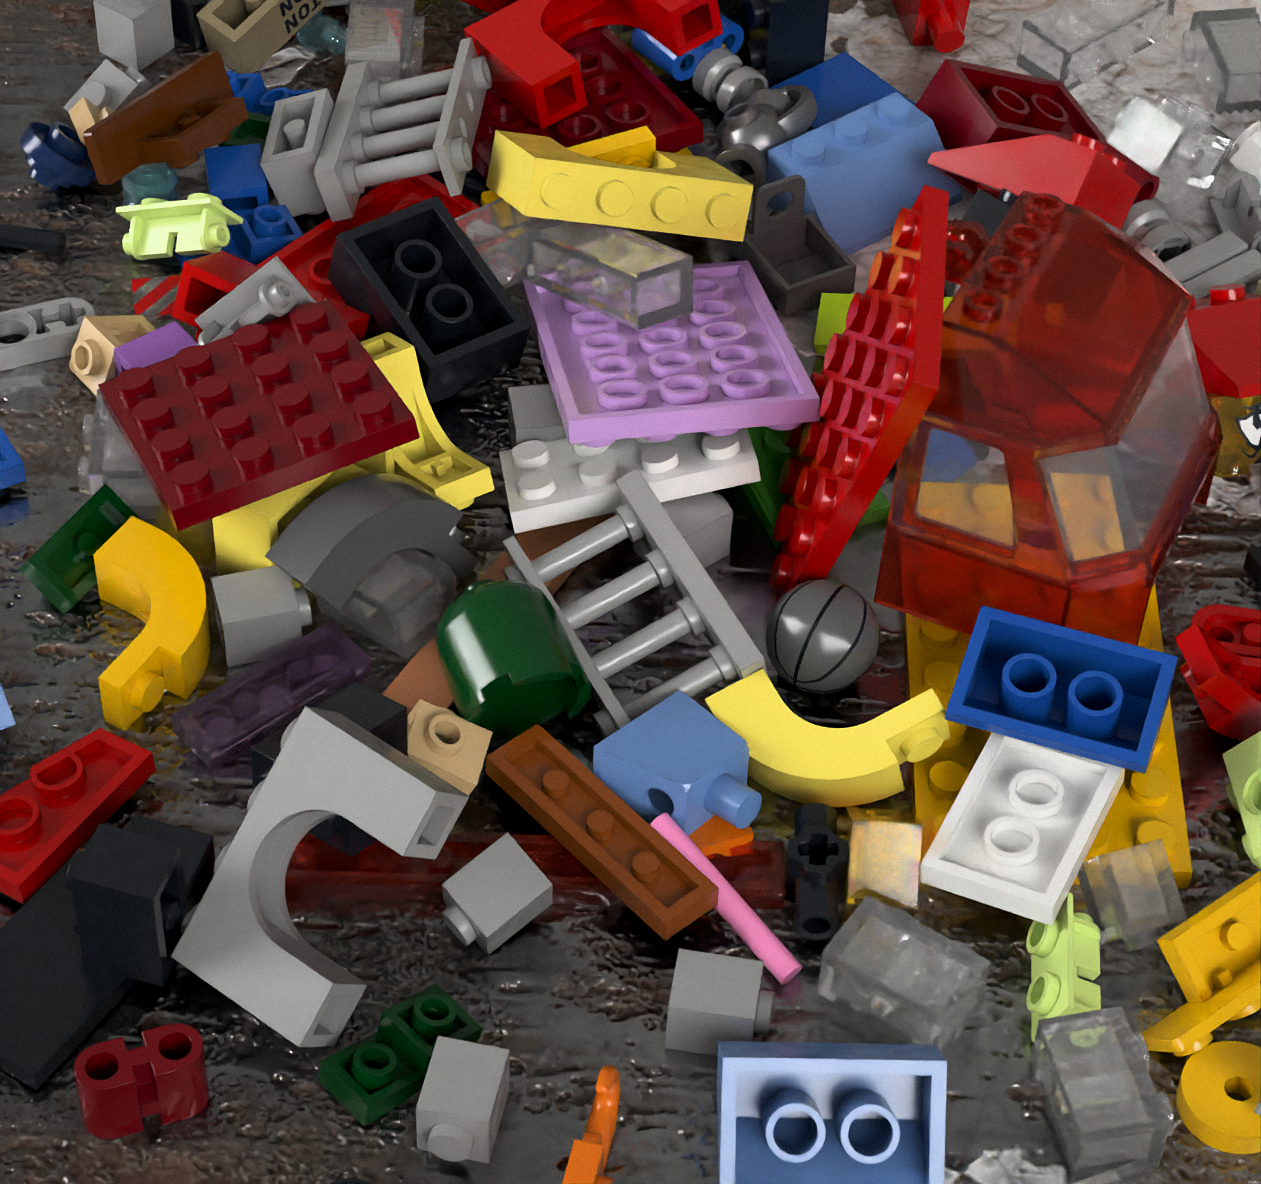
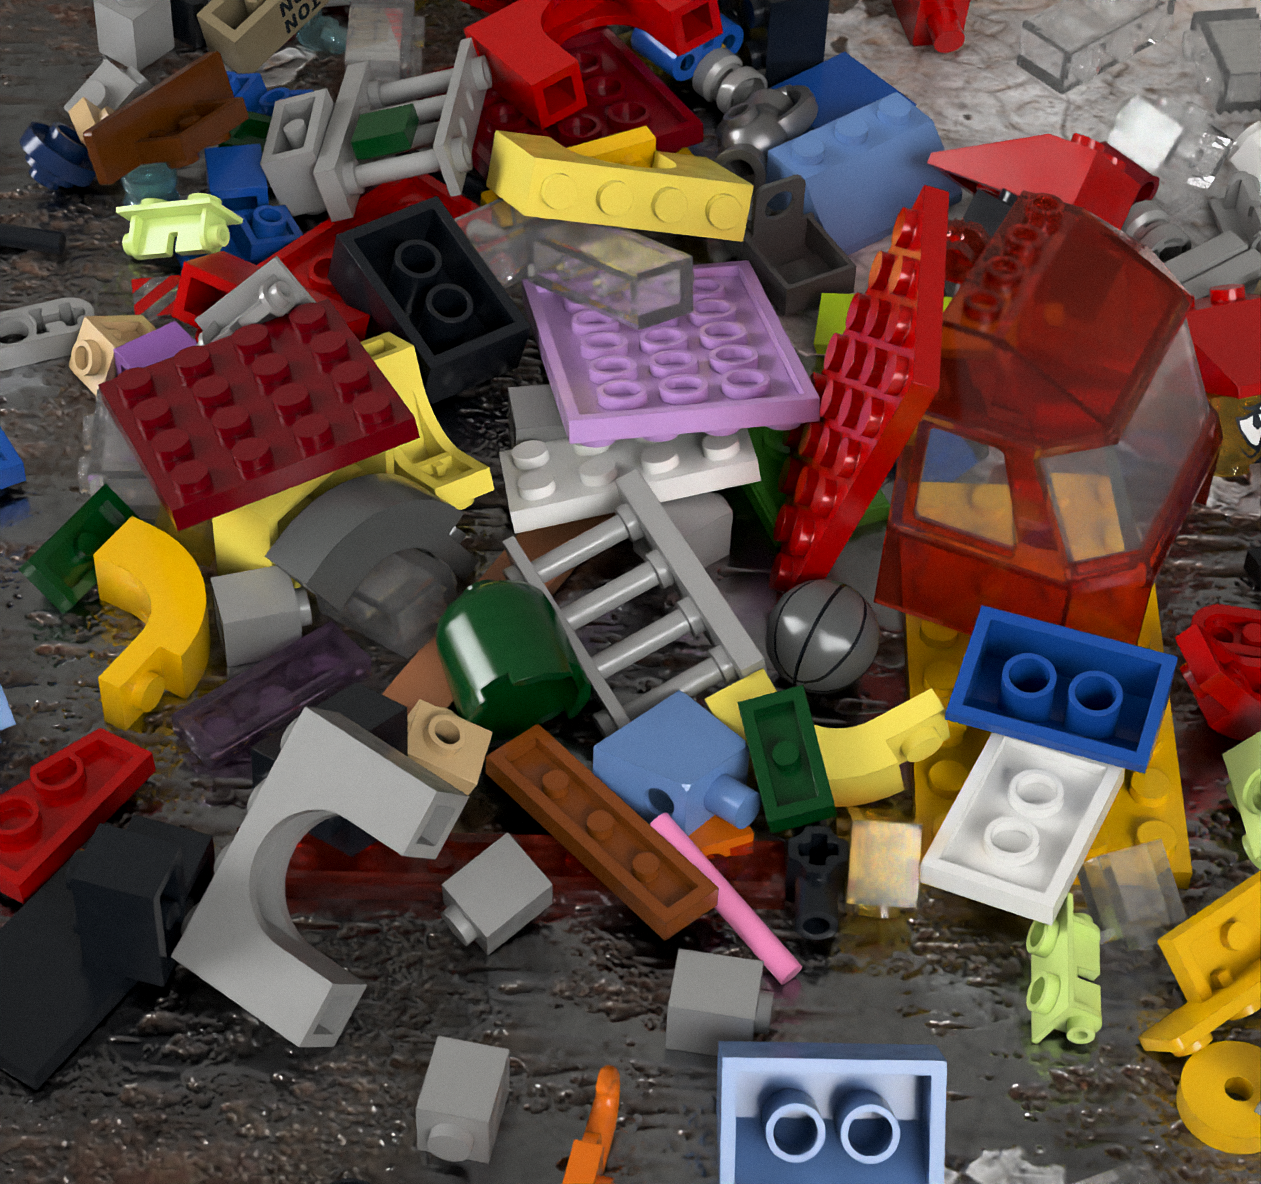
(125, 1085): dark red piece -> none
(385, 132): none -> dark green tile
(393, 1061): dark green slope -> none
(787, 759): none -> dark green plate
(903, 975): clear brick -> none
(996, 105): dark red slope -> none
(1100, 1091): clear brick -> none

